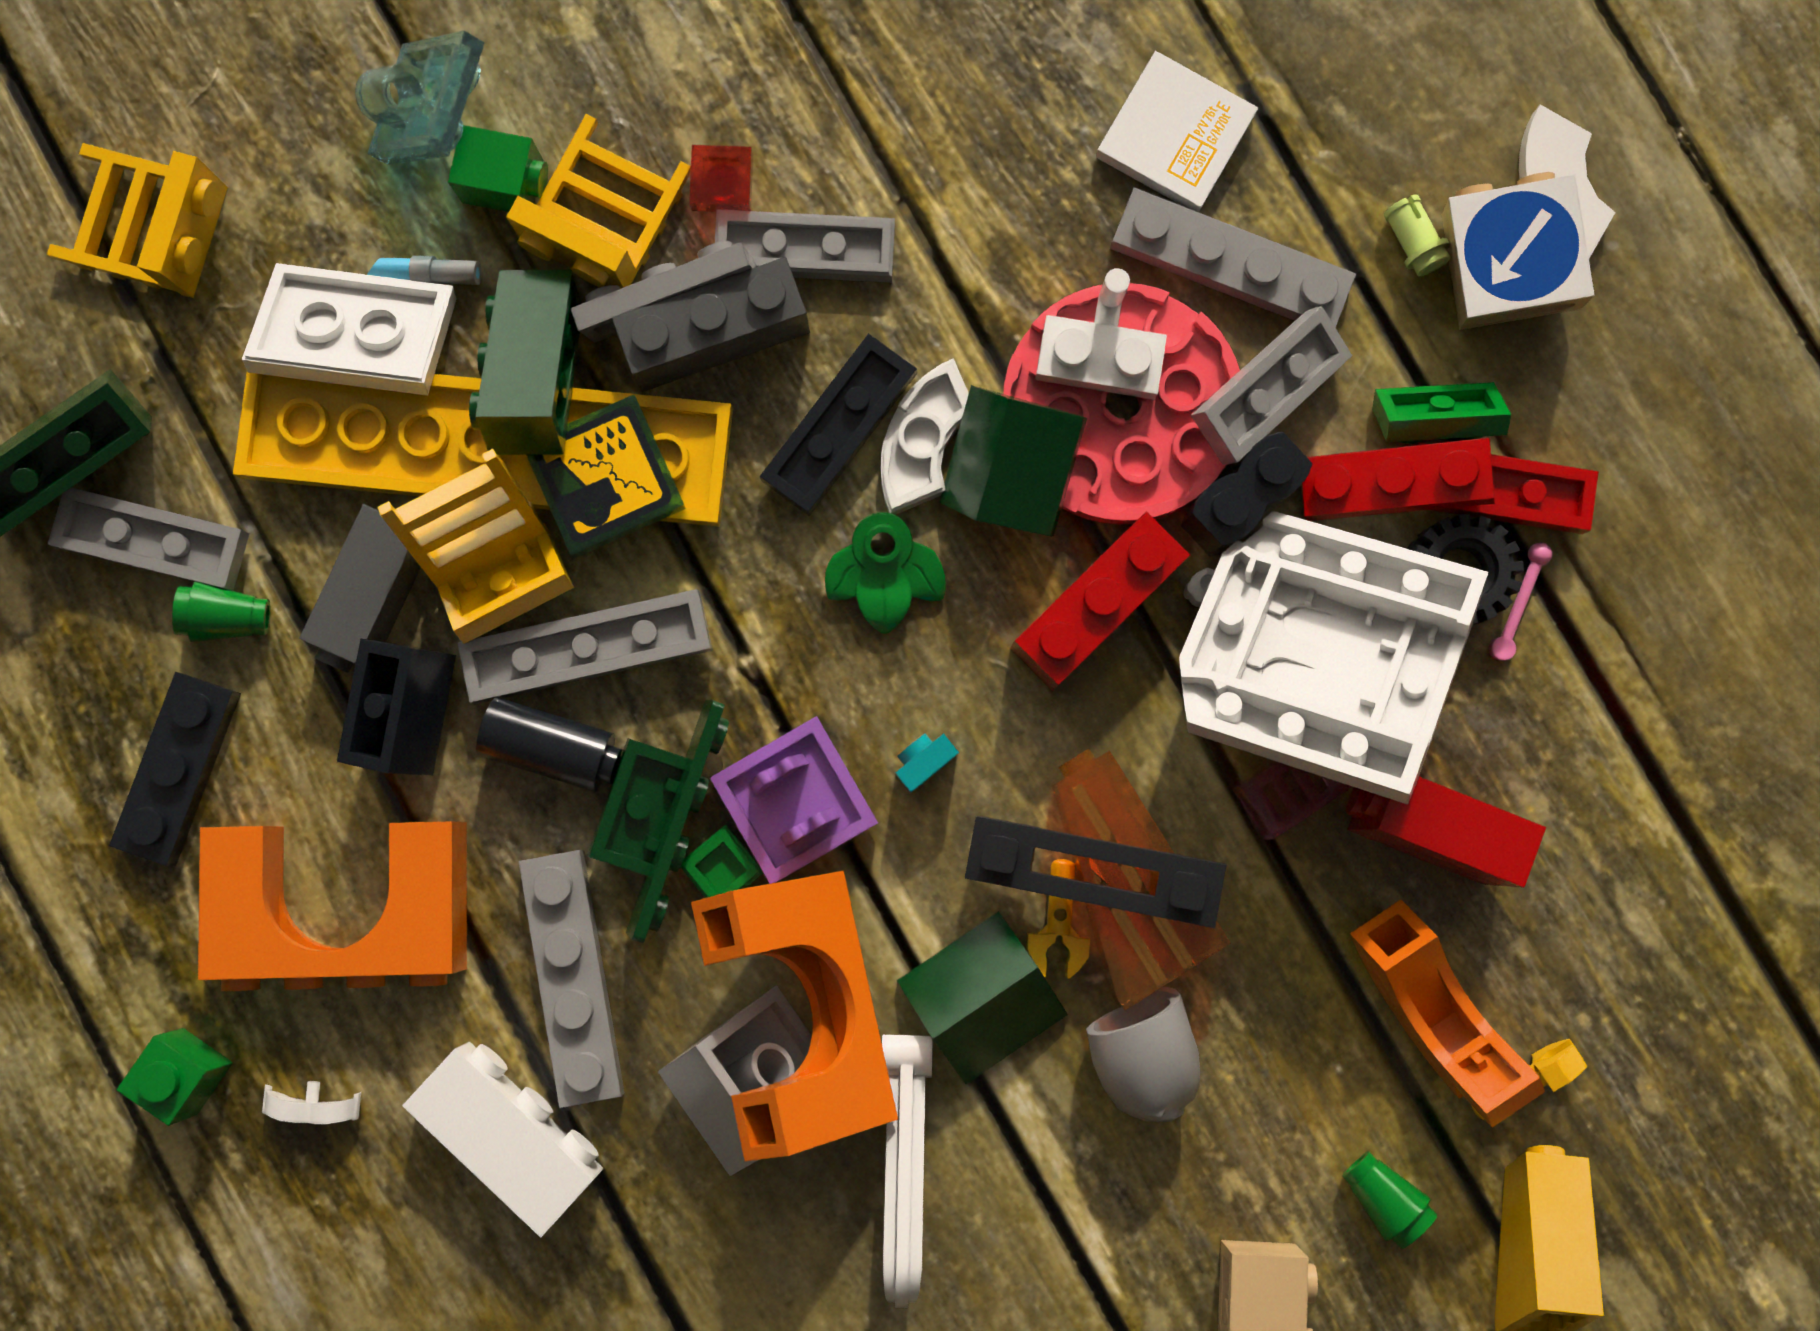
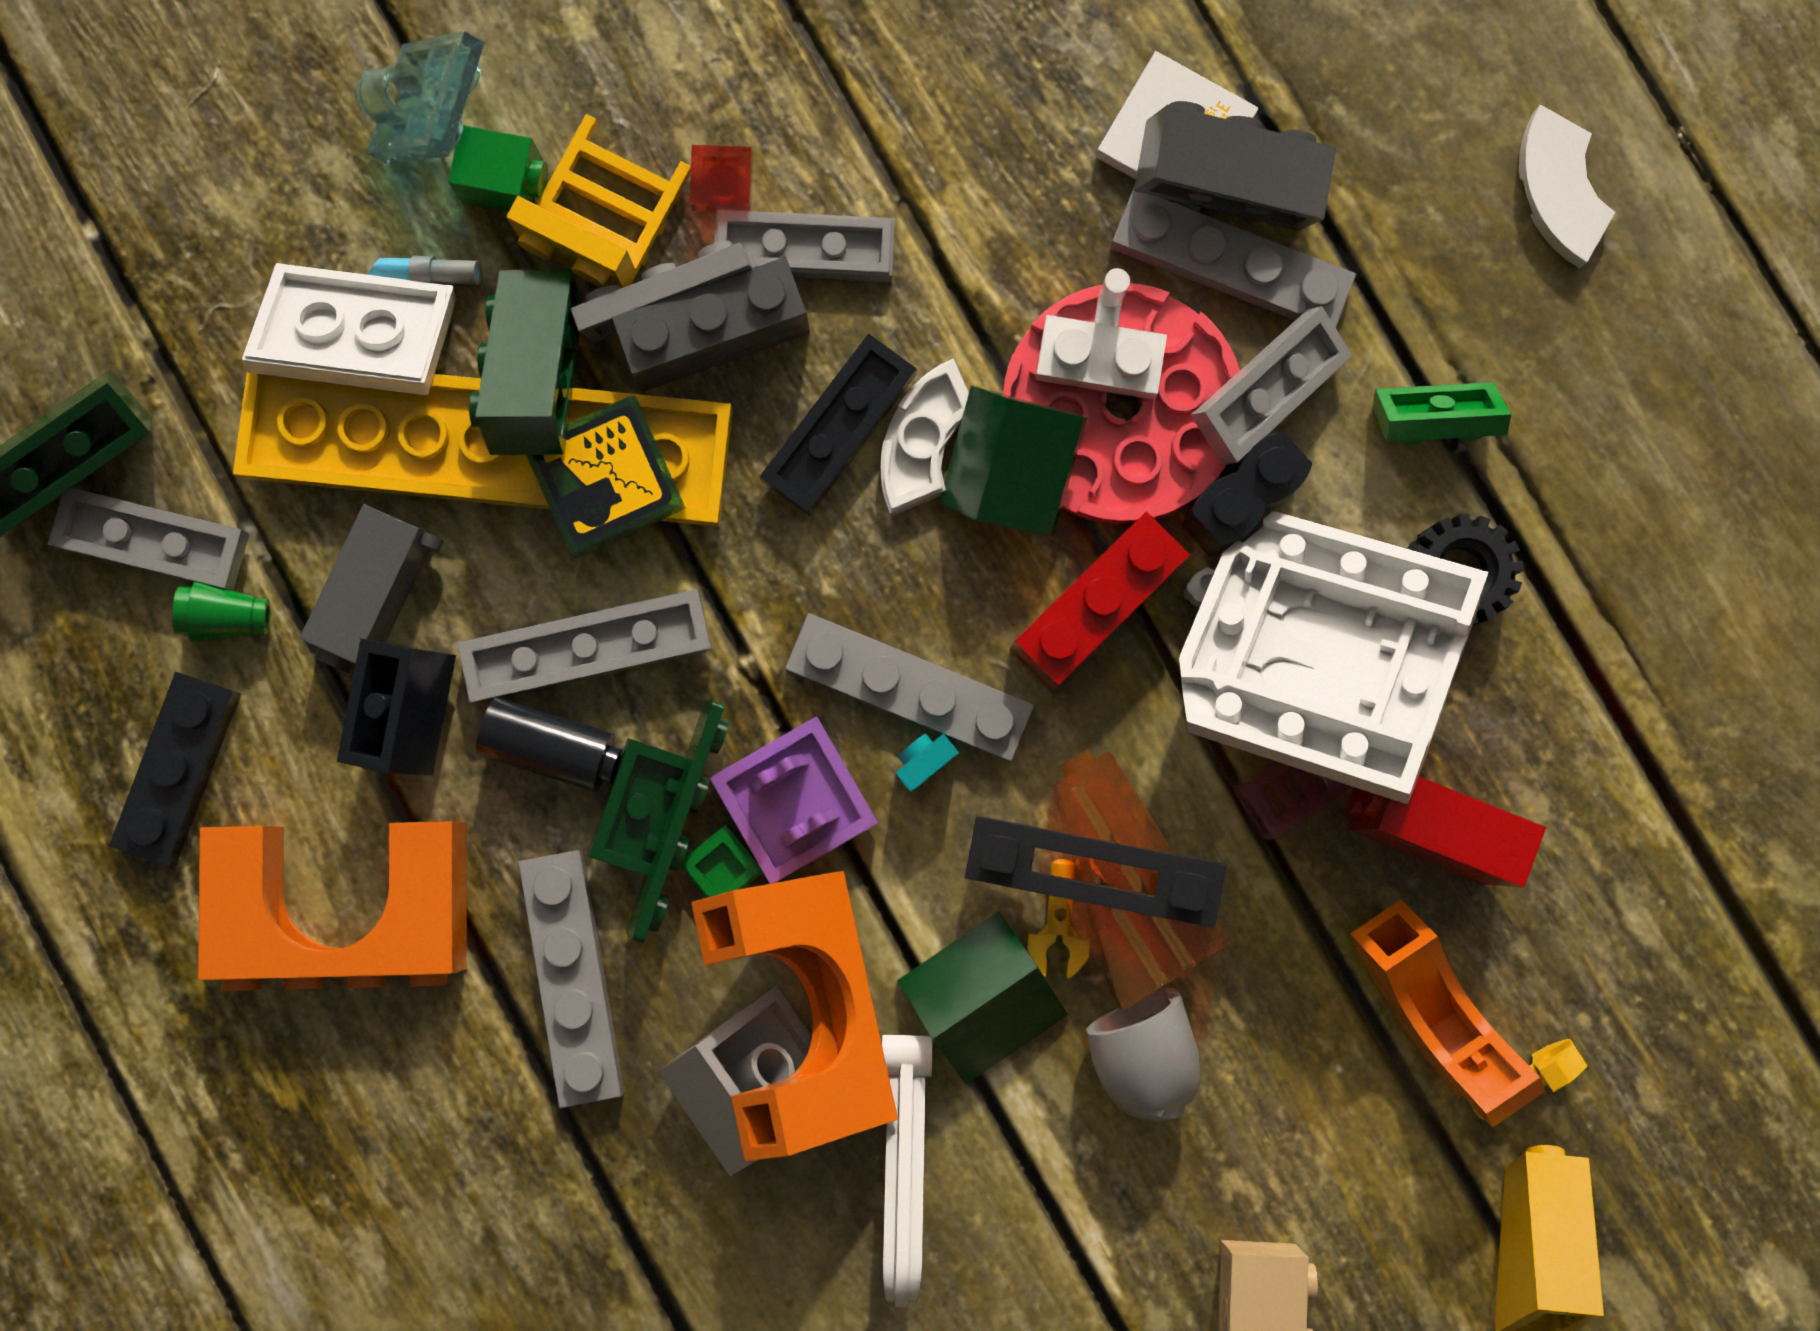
(174, 1076): green brick -> none
(178, 229): yellow plate -> none
(310, 1110): white piece -> none
(486, 556): yellow plate -> none
(504, 1135): white brick -> none
(888, 580): green plate -> none
(909, 687): none -> light grey plate
(1235, 166): none -> dark grey brick
(1390, 1200): green cone -> none
(1399, 480): red plate -> none
(1417, 236): yellowish green pin -> none
(1504, 647): bright pink hinge -> none
(1517, 250): piece -> none
(1538, 495): red plate -> none

